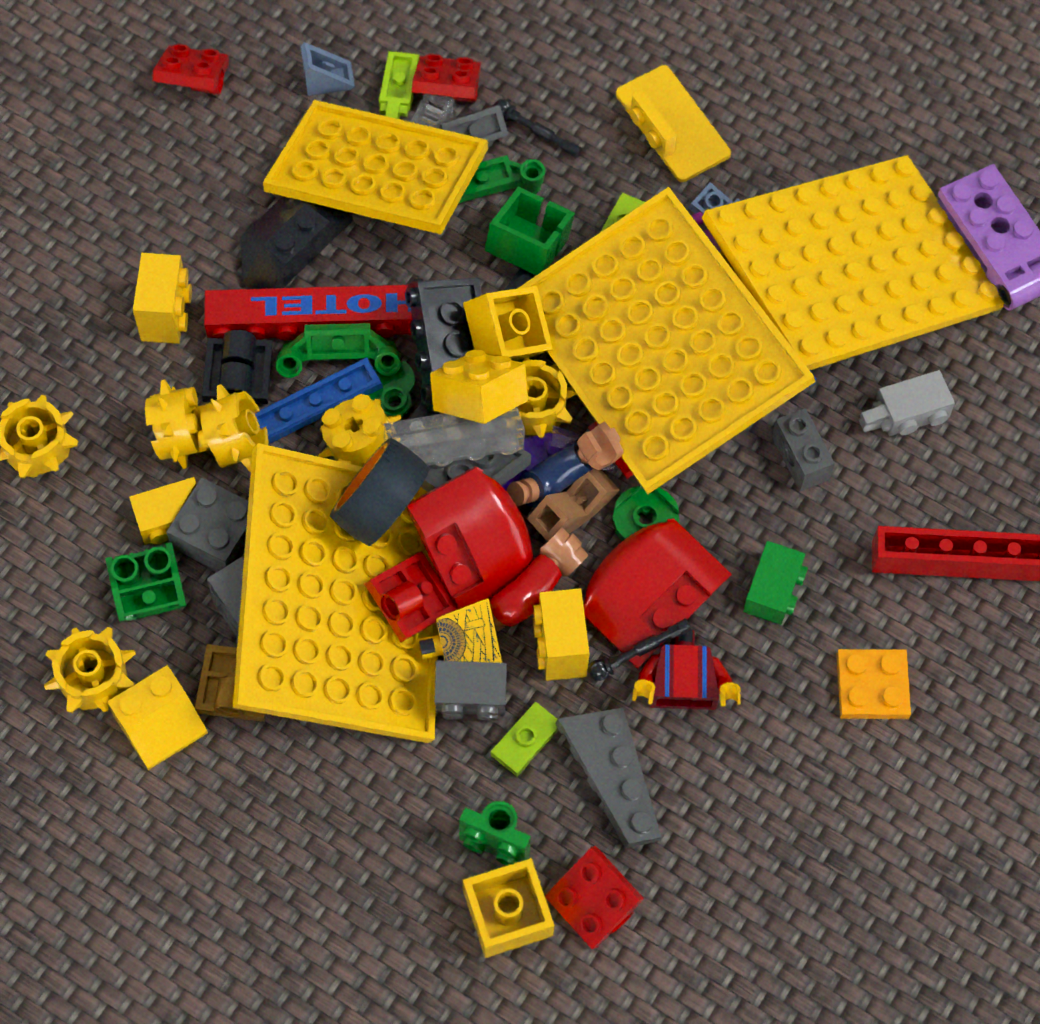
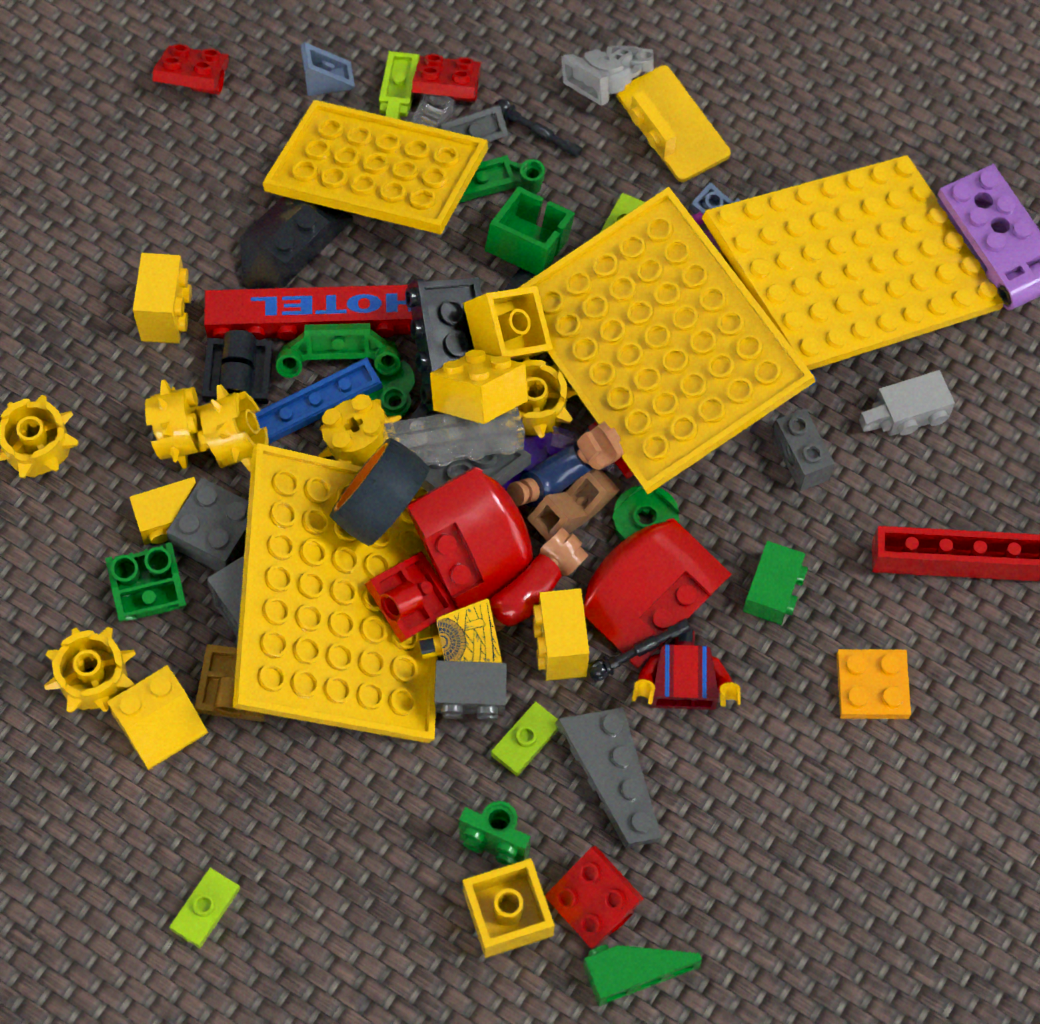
(204, 908): none -> lime plate
(605, 71): none -> light grey piece
(630, 969): none -> green slope

